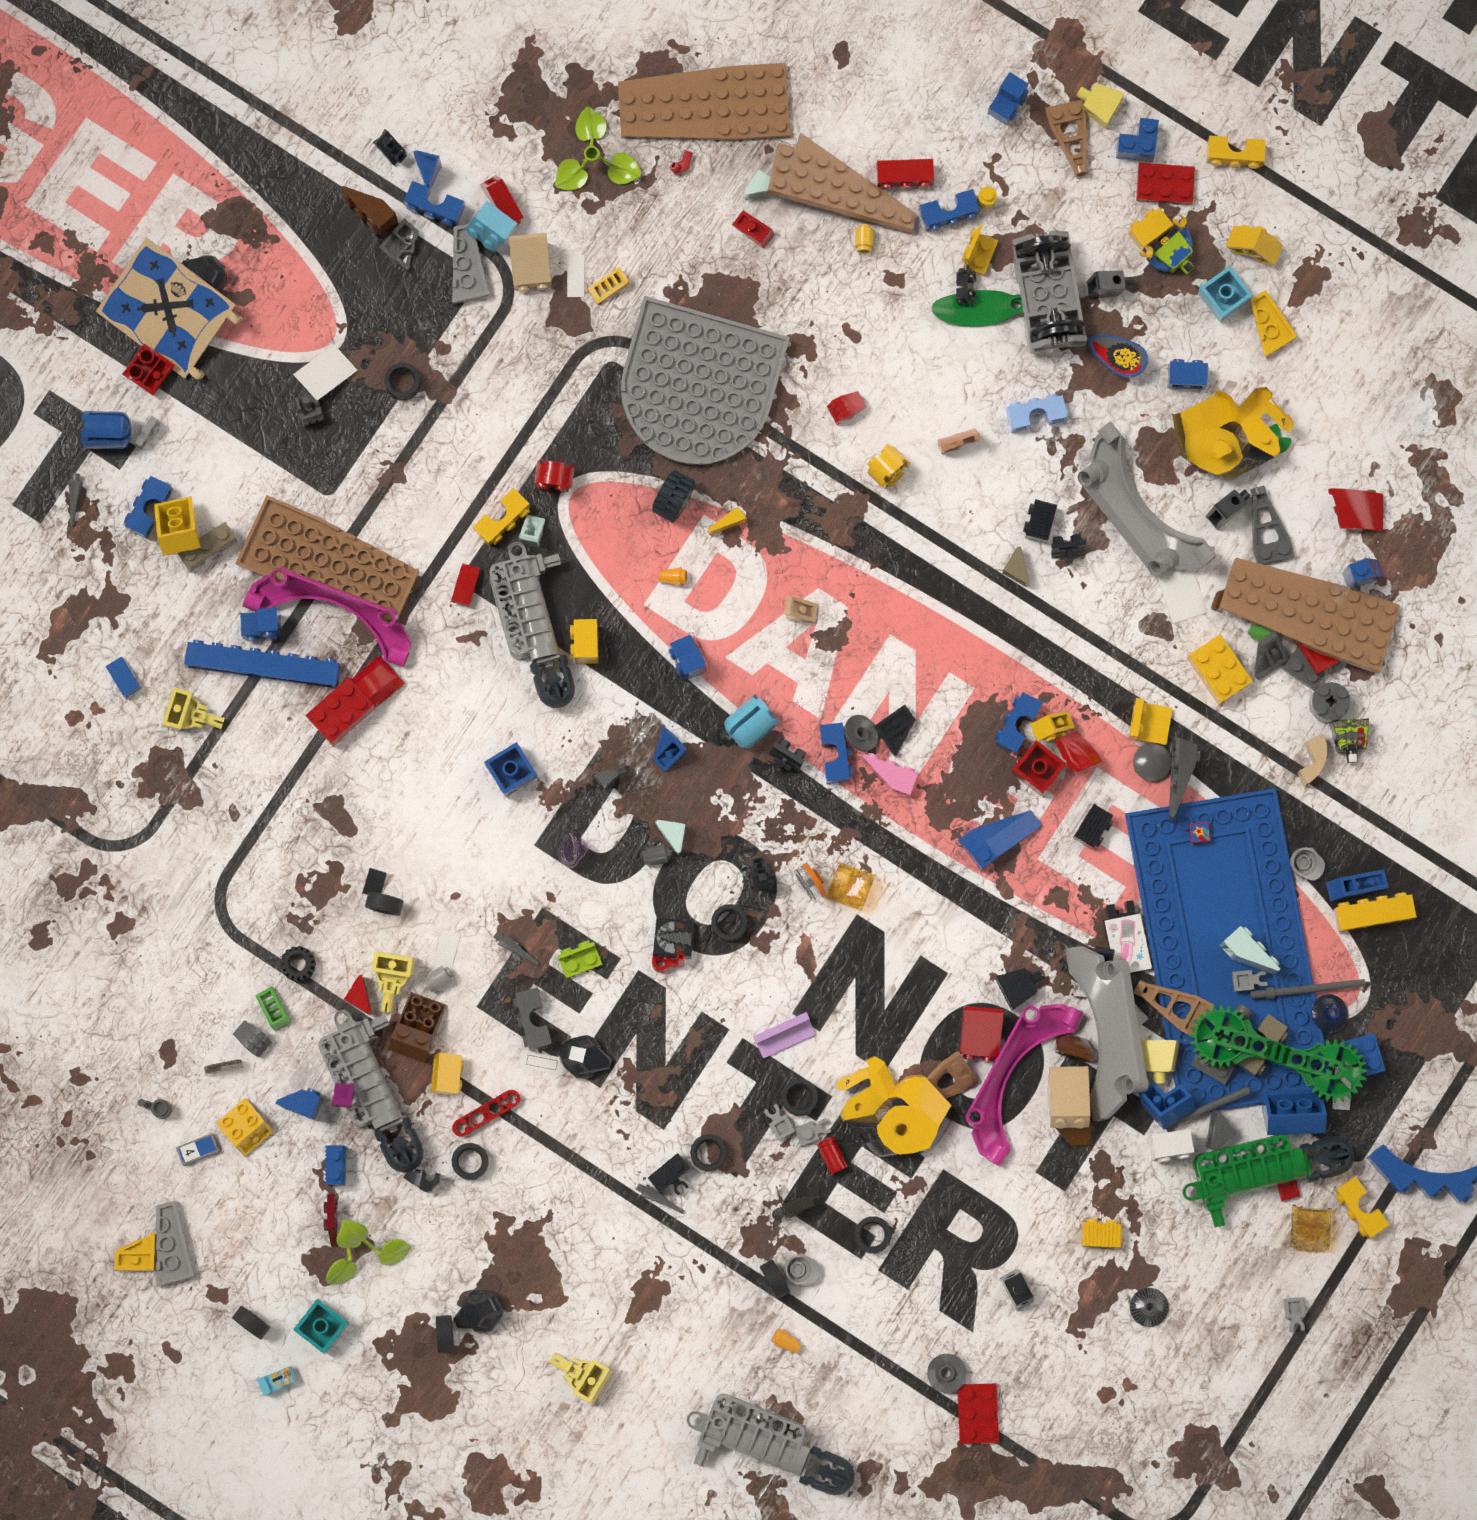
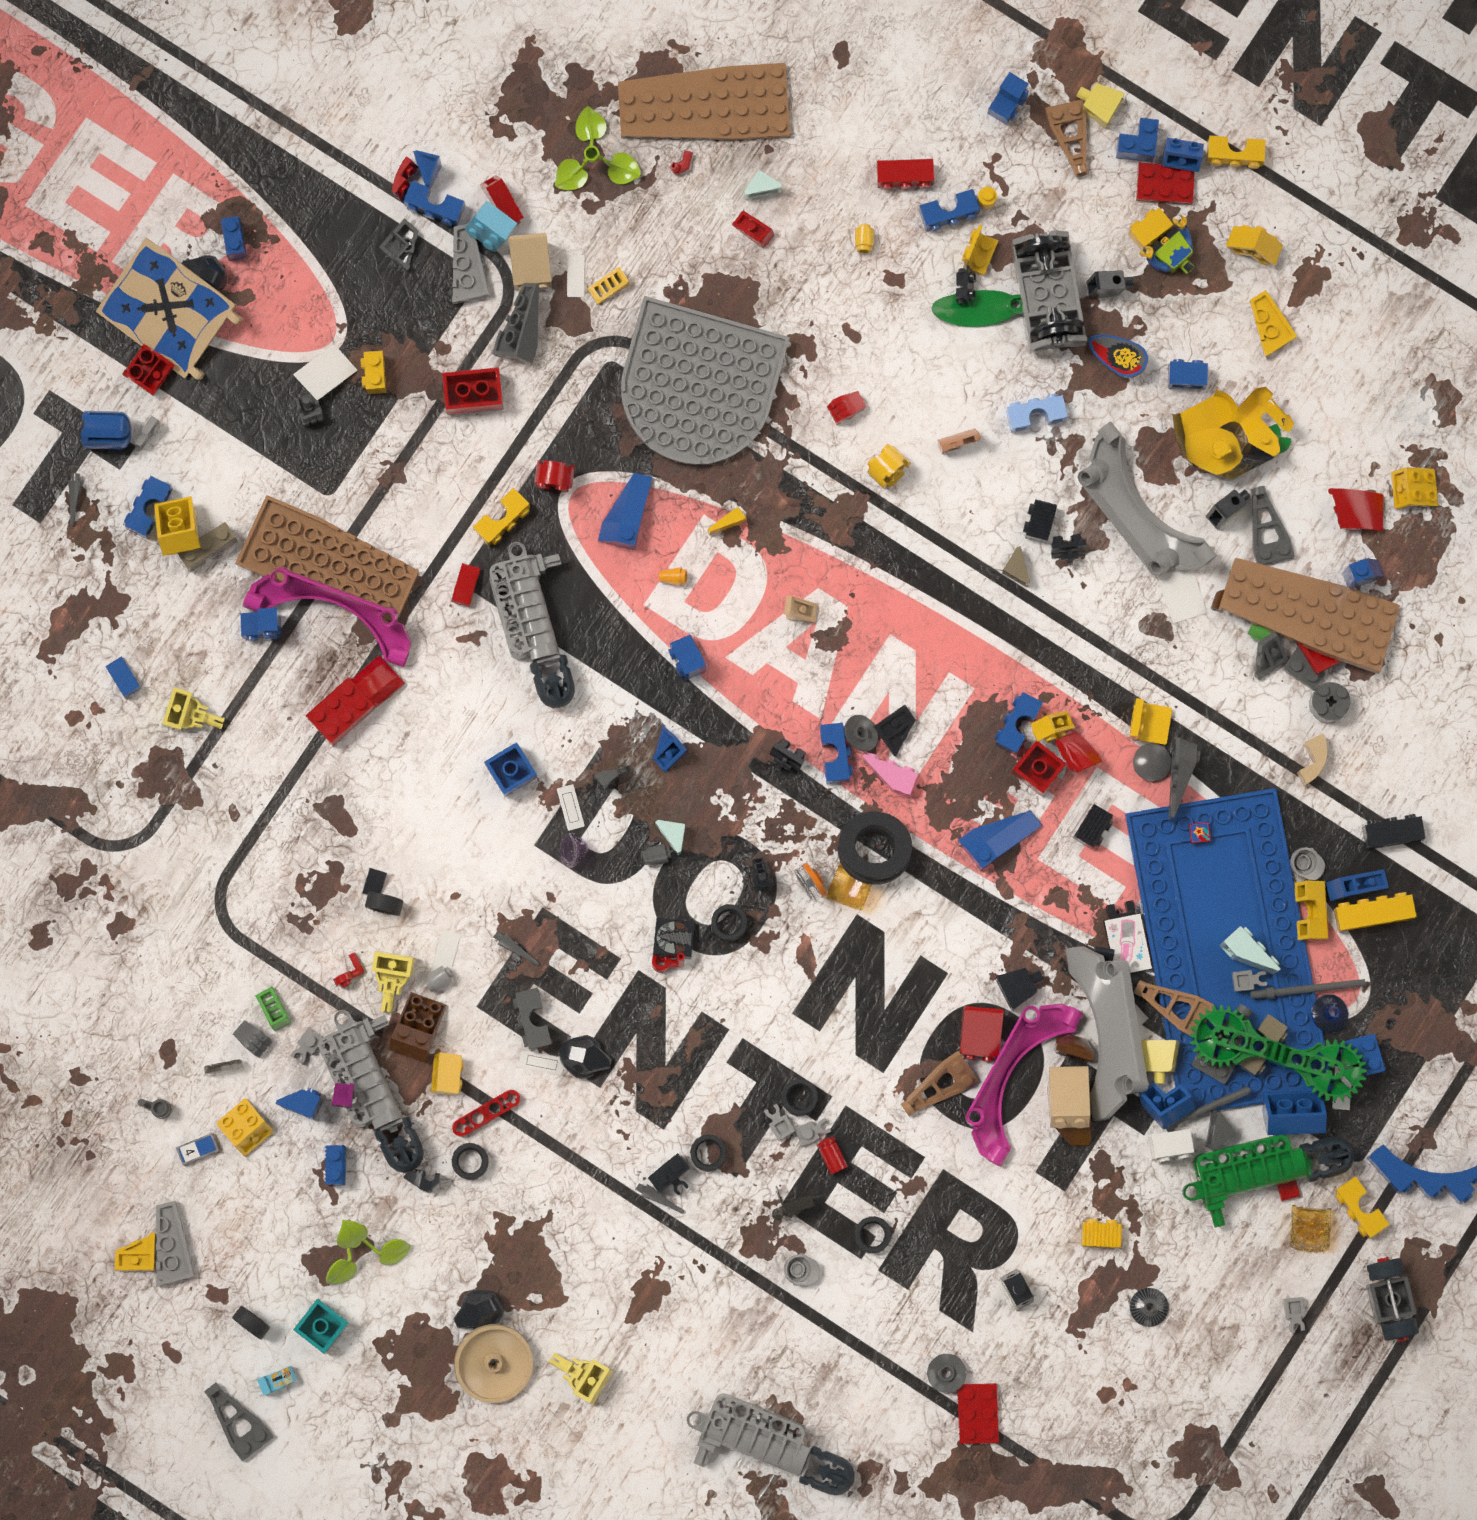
(233, 238): none -> blue brick
(252, 1440): none -> dark grey plate
(261, 664): blue brick -> none
(308, 1043): none -> light grey plate
(309, 963): black tyre -> none
(331, 1222): dark red wing -> none
(345, 979): none -> red plate
(358, 995): red slope -> none
(370, 209): reddish brown slope -> none
(374, 377): none -> yellow brick
(390, 148): black hips -> none
(401, 183): none -> red slope
(402, 367): black tyre -> none
(444, 1334): black tyre -> none
(472, 391): none -> red brick
(498, 1380): none -> tan dish
(520, 334): none -> dark grey wedge
(532, 531): light aqua slope -> none
(570, 807): none -> white sticker
(579, 959): lime bracket -> none
(585, 638): yellow brick -> none
(626, 515): none -> blue wedge
(673, 496): black wheel -> none
(750, 722): medium azure cylinder -> none
(774, 1279): black tyre -> none
(784, 1035): lavender panel -> none
(785, 1341): light orange cone -> none
(823, 181): medium nougat wing -> none
(874, 823): none -> black tyre
(897, 1117): yellow piece -> none
(1182, 154): none -> blue brick
(1219, 669): yellow brick -> none
(1224, 294): medium azure brick -> none
(1314, 897): none -> yellow arch
(1350, 737): torso -> none
(1391, 1299): none -> brick
(1393, 832): none -> black brick
(1414, 487): none -> yellow bracket

